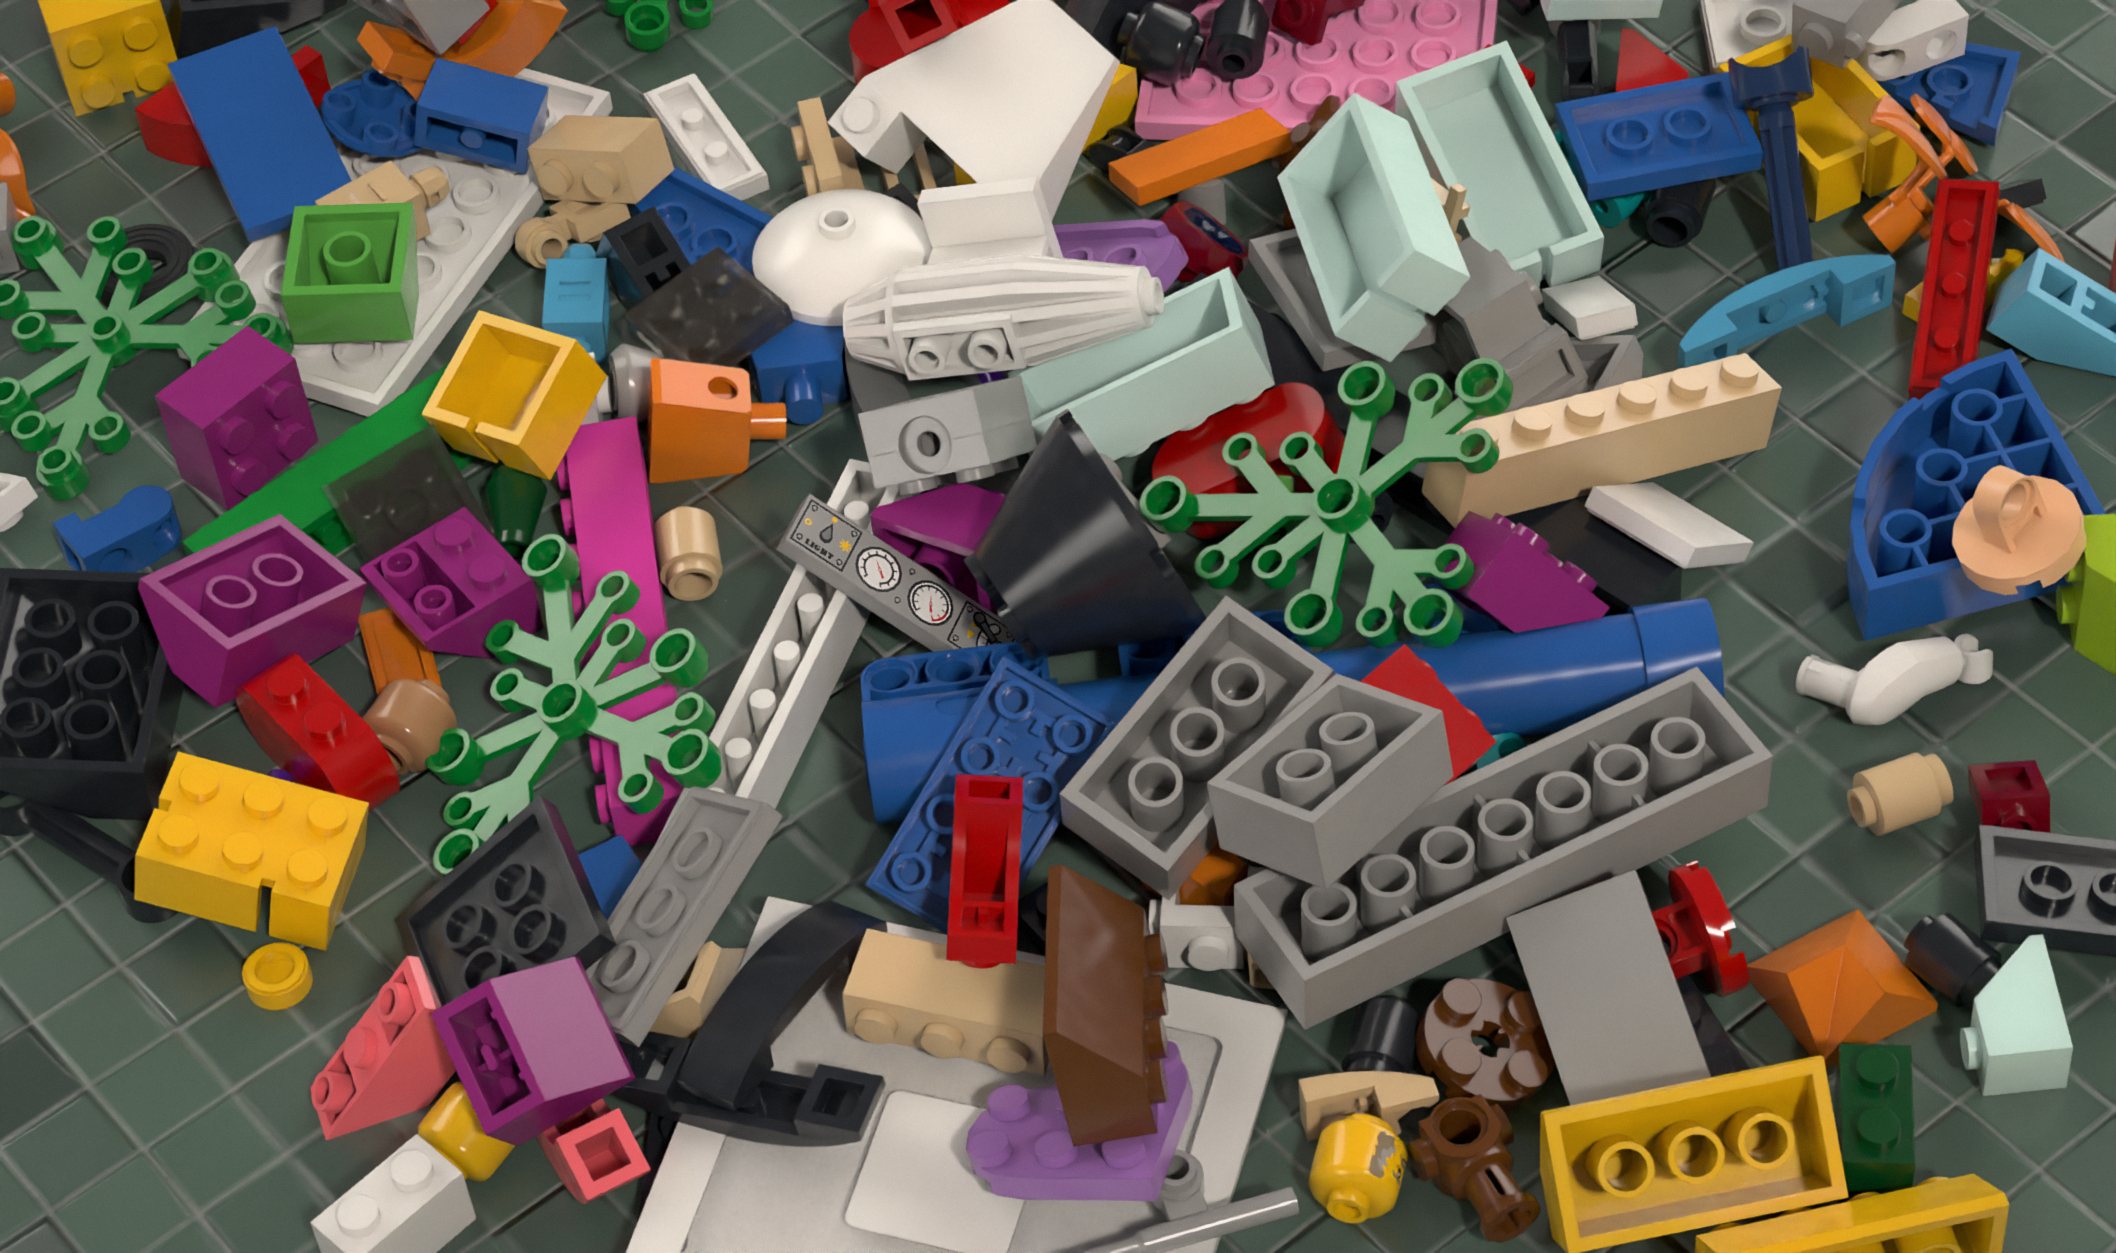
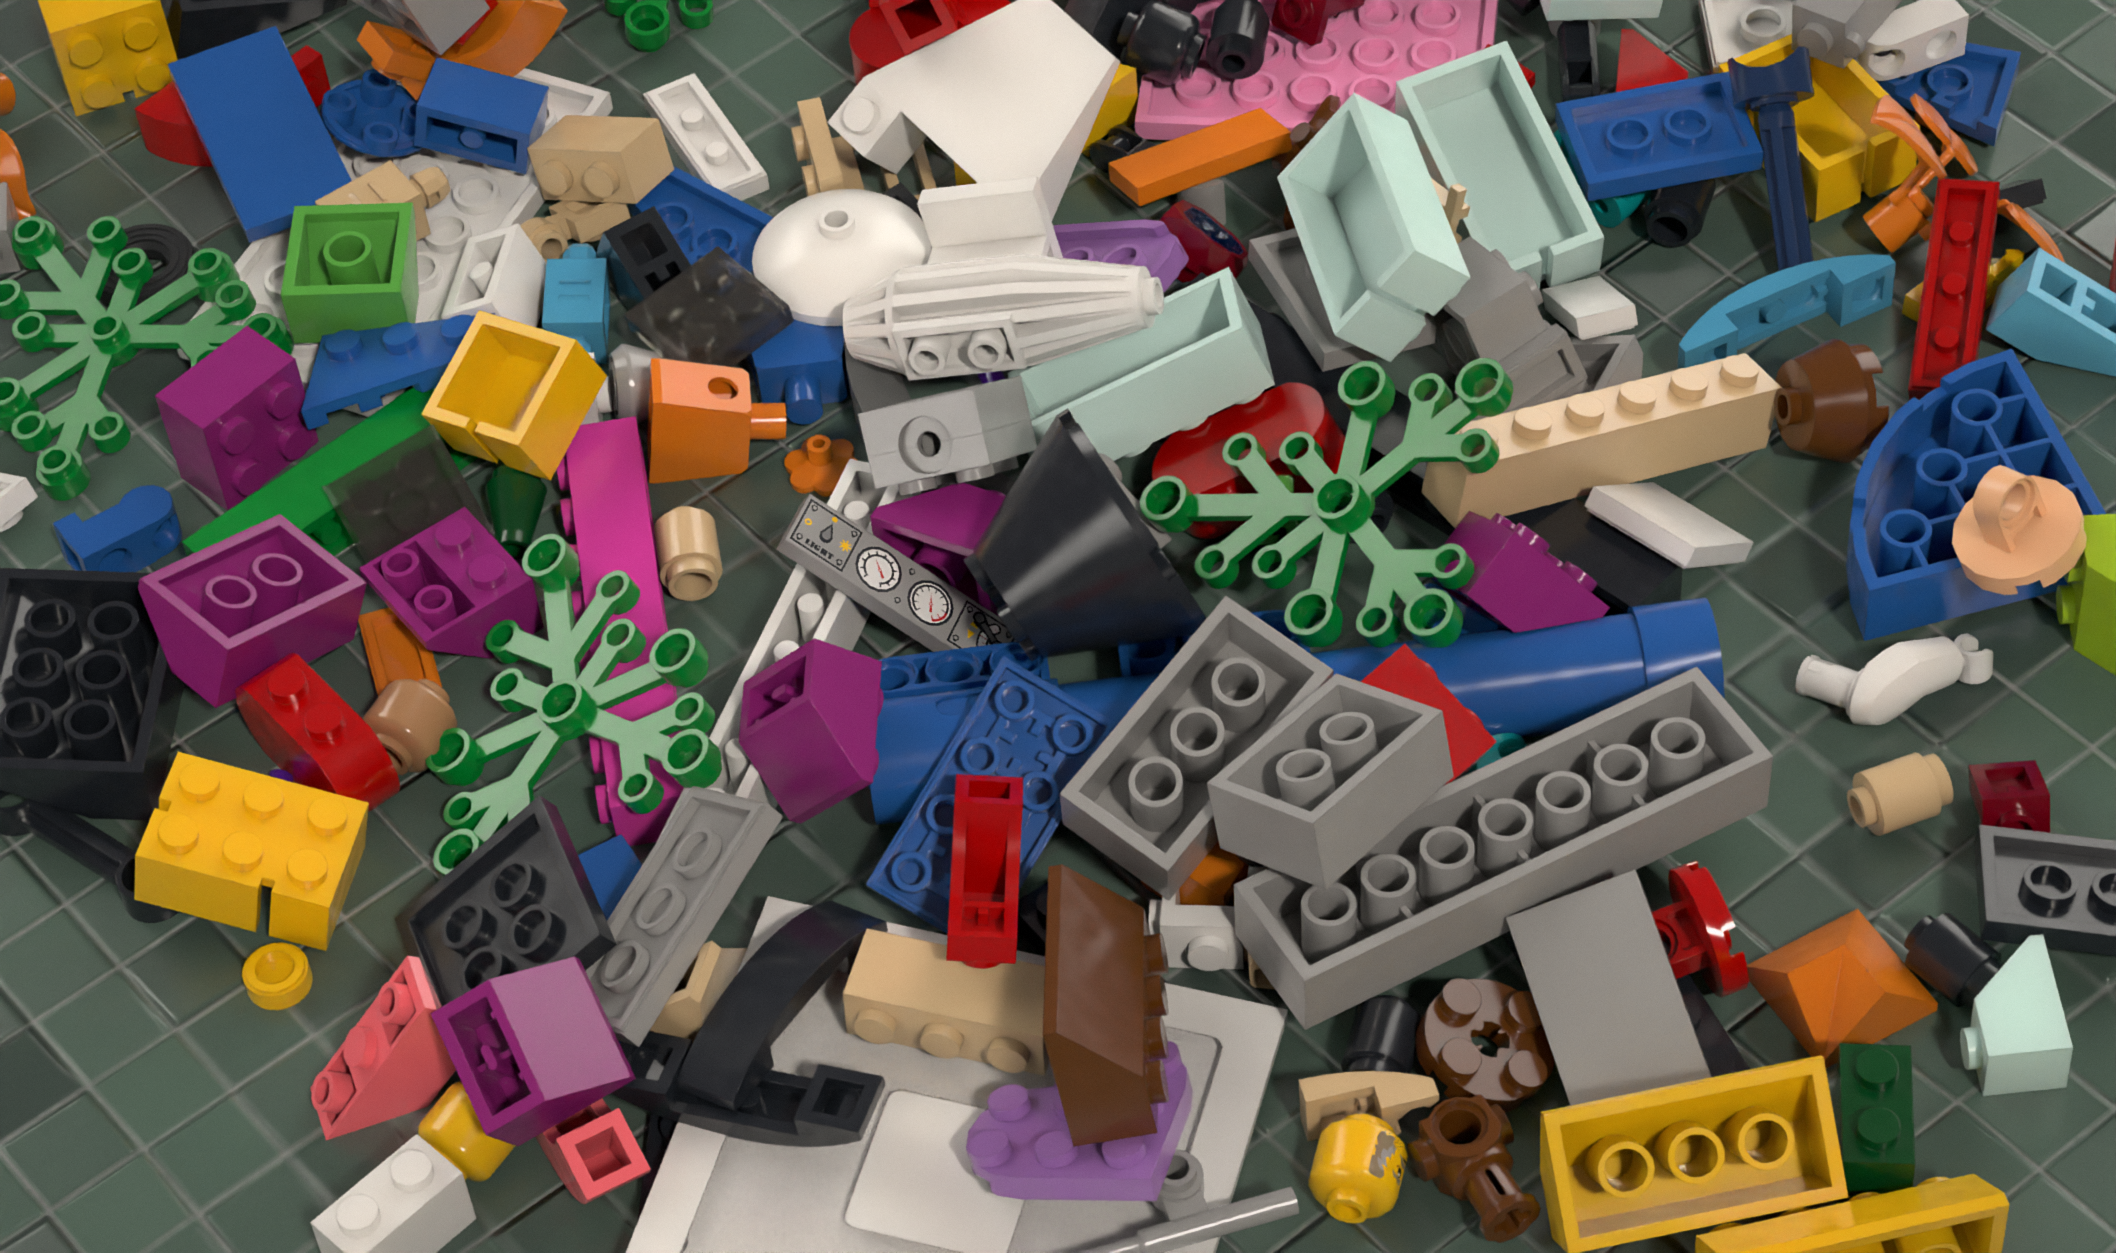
(378, 361): none -> blue wing
(499, 276): none -> white brick
(813, 726): none -> magenta slope
(818, 464): none -> orange plant
(1830, 401): none -> reddish brown cone

